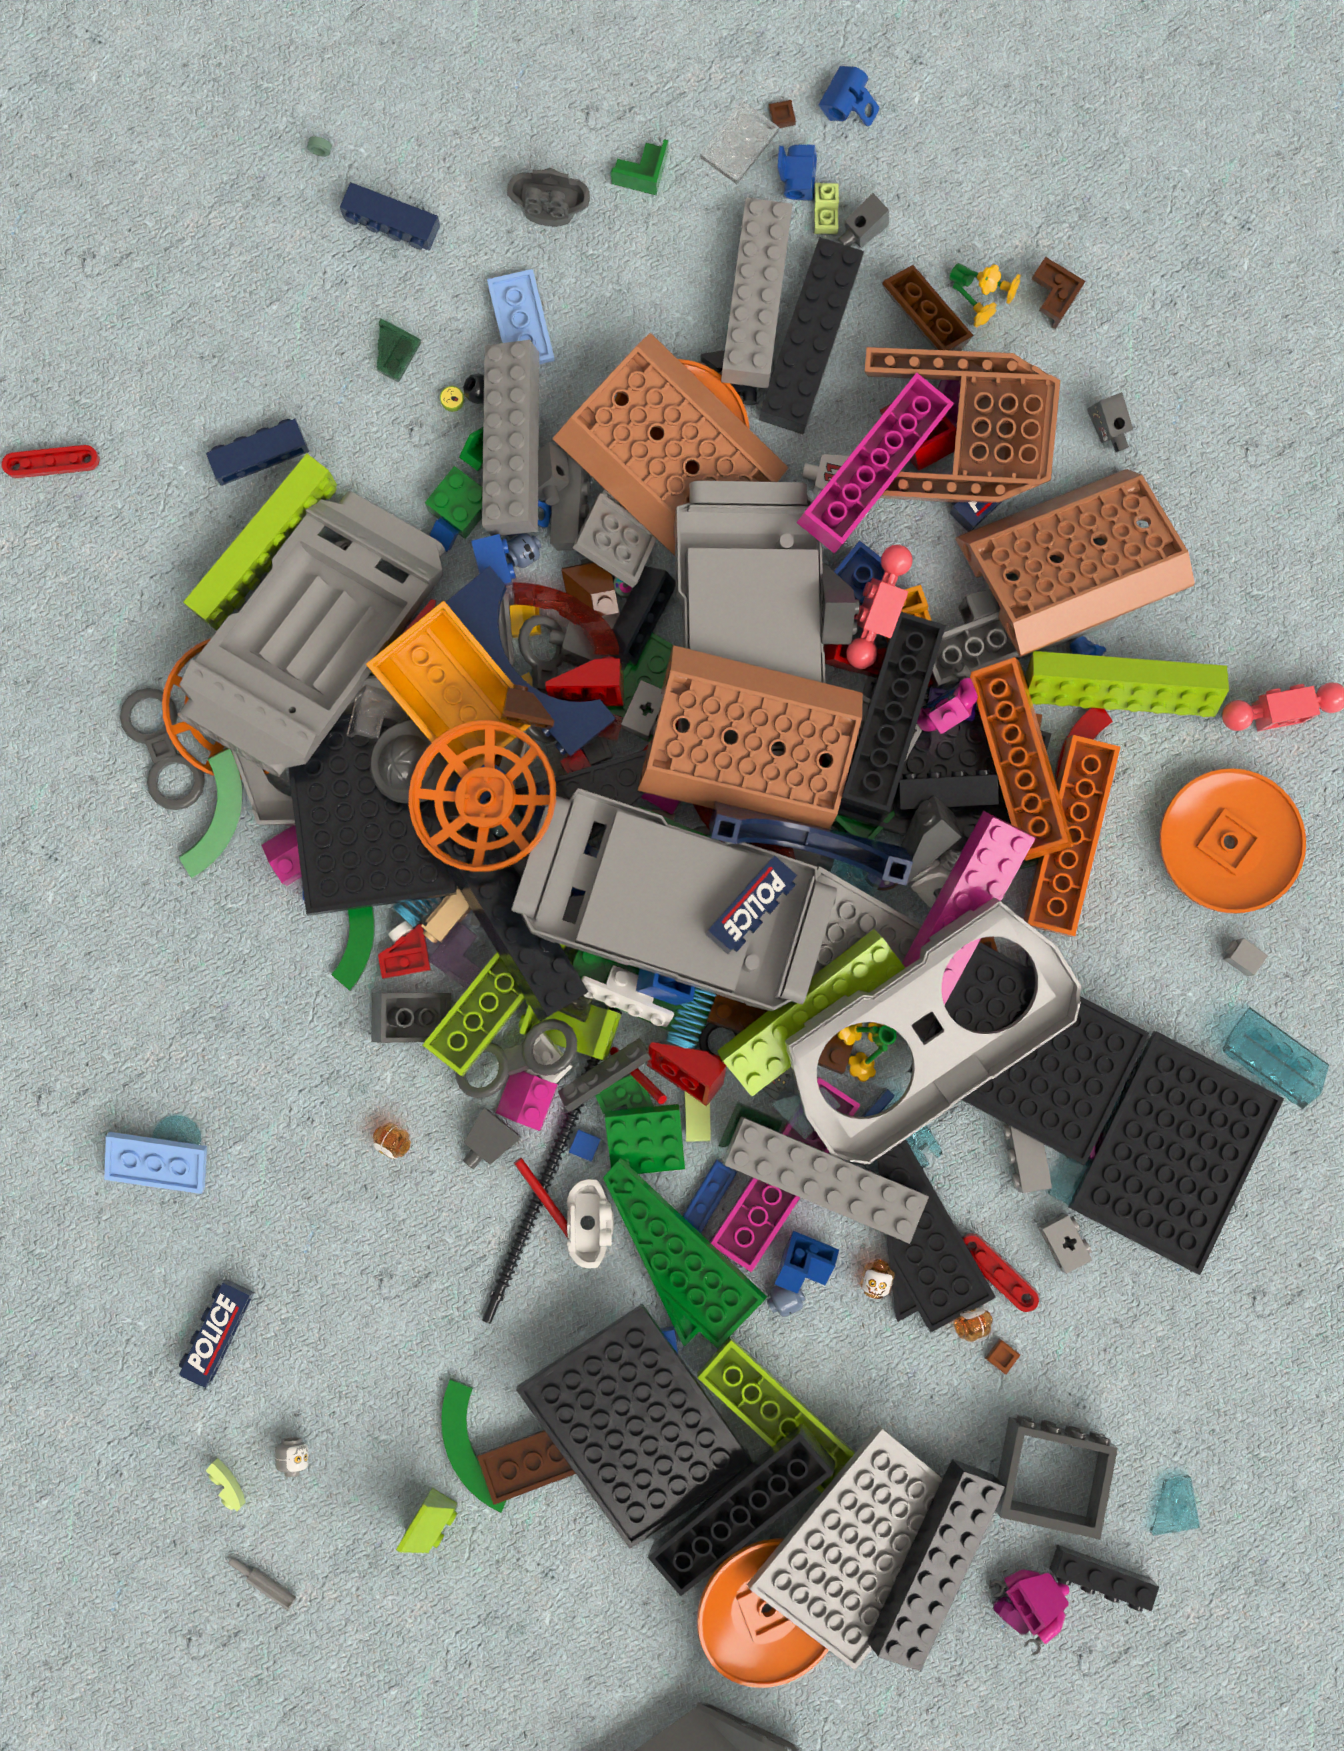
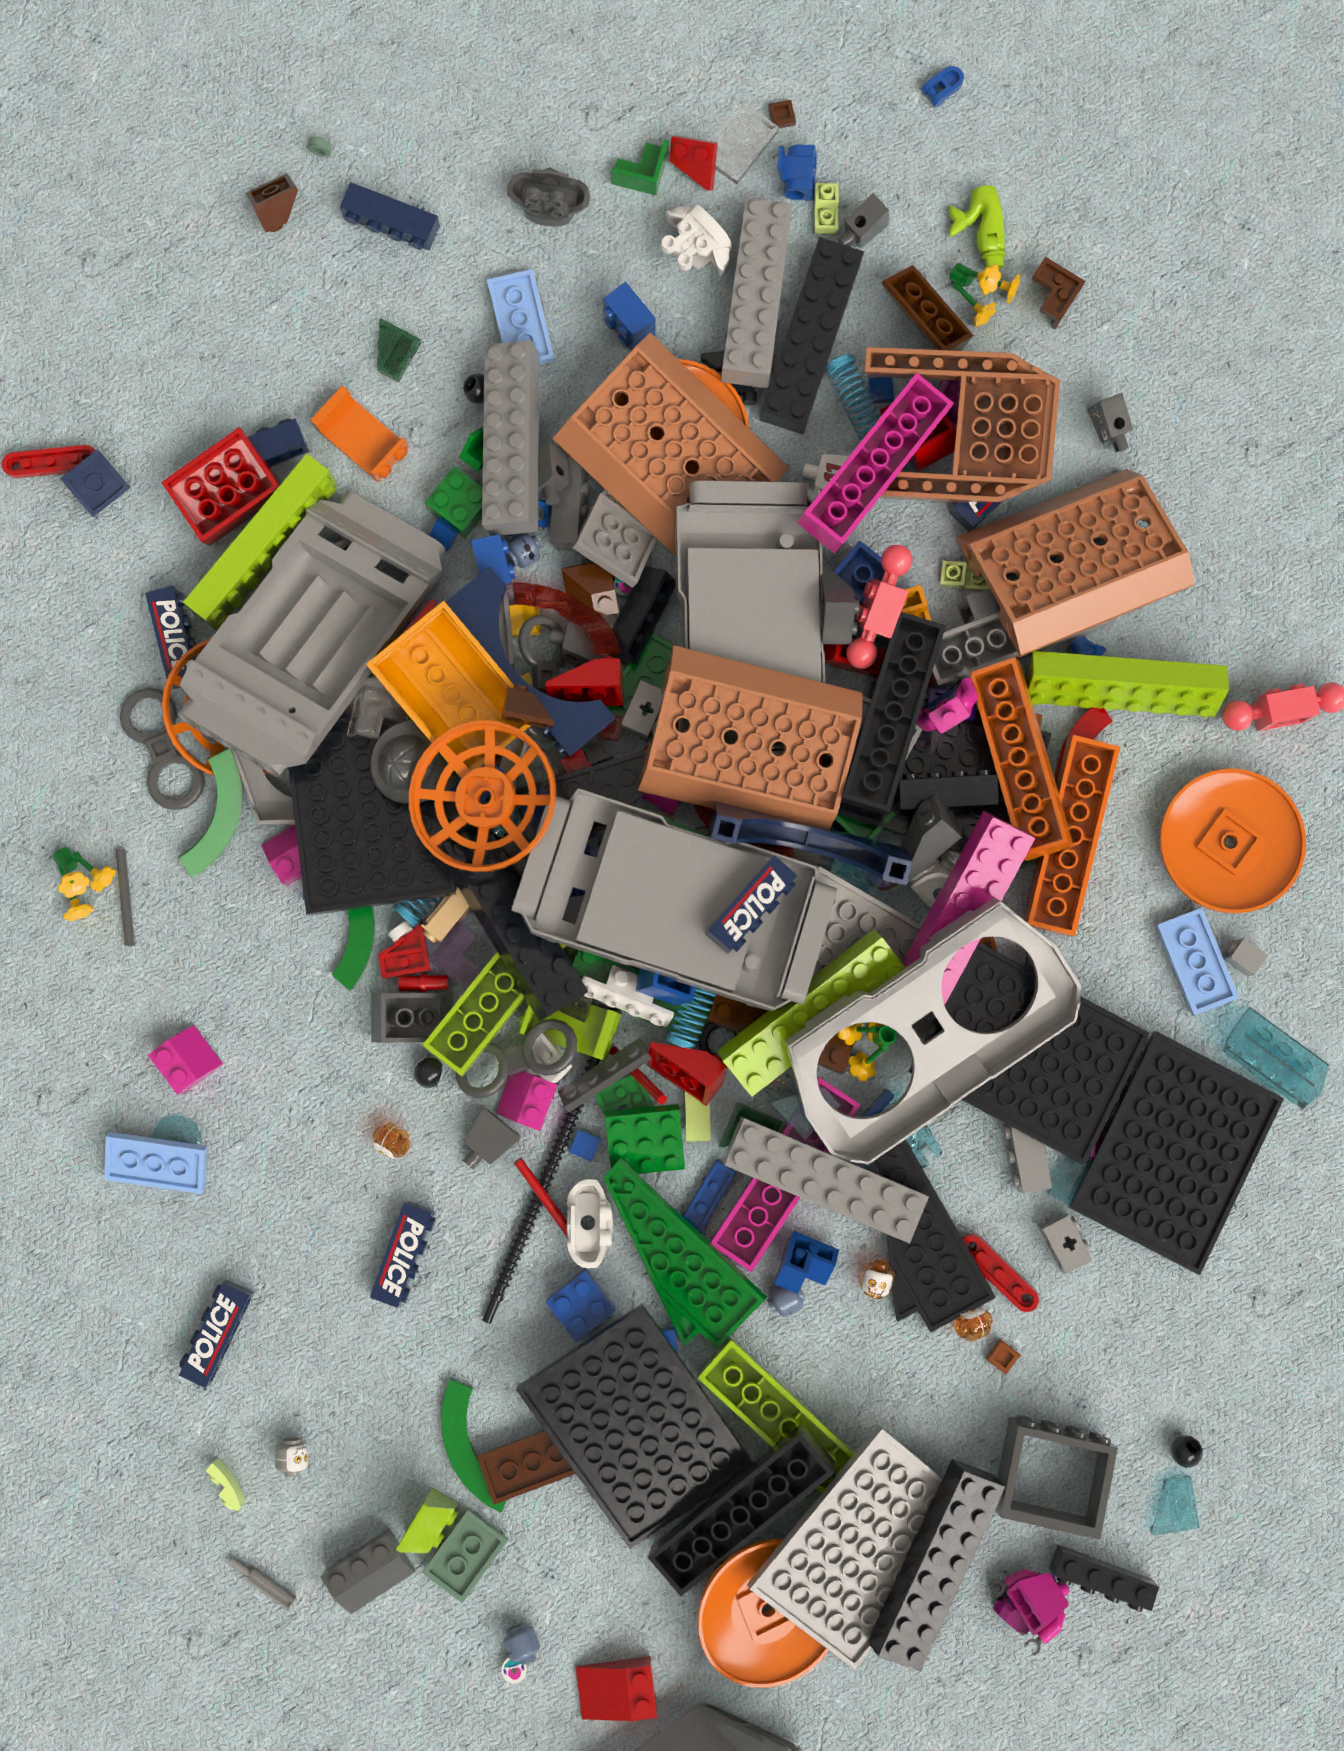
(76, 883): none -> yellow plant
(95, 483): none -> dark blue plate
(125, 897): none -> dark grey piece
(170, 627): none -> dark blue brick
(185, 1060): none -> dark pink slope
(222, 487): none -> red slope
(273, 202): none -> reddish brown slope
(359, 435): none -> orange panel
(367, 1572): none -> dark grey slope
(402, 1253): none -> dark blue brick
(423, 982): none -> red pin
(428, 1072): none -> black piece
(452, 398): light yellow tile -> none
(465, 1555): none -> sand green plate
(513, 1671): none -> tile
(521, 1643): none -> sand blue head
(581, 1305): none -> blue brick
(617, 1690): none -> red slope
(628, 316): none -> blue brick
(695, 159): none -> red wing
(699, 236): none -> white piece
(846, 362): none -> medium azure piece
(848, 94): blue piece -> none
(881, 389): none -> blue plate
(950, 81): none -> blue plate
(961, 576): none -> yellowish green slope
(990, 234): none -> lime piece
(1186, 1451): none -> black piece
(1197, 961): none -> light blue plate

